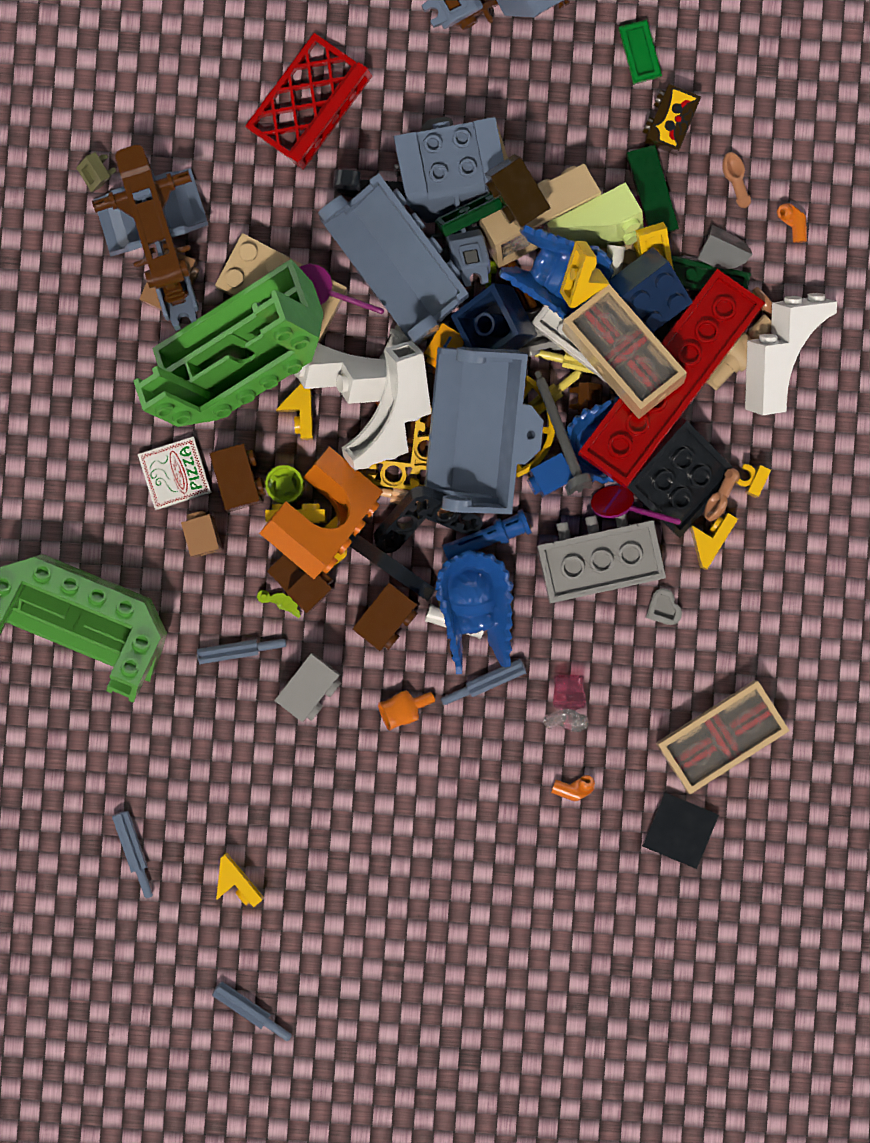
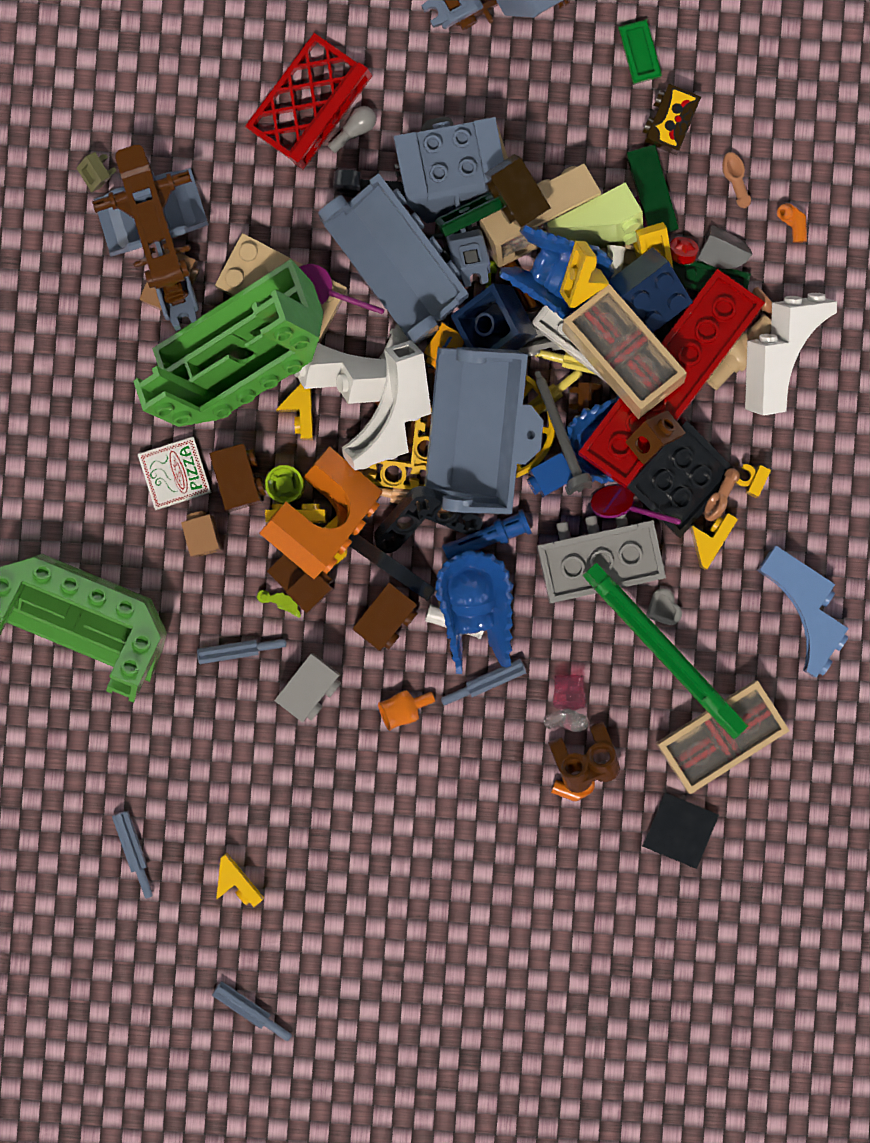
(359, 122): none -> light grey piece
(588, 763): none -> reddish brown piece
(659, 432): none -> reddish brown bracket
(665, 651): none -> green piece
(683, 250): none -> red tile
(807, 593): none -> medium blue arch

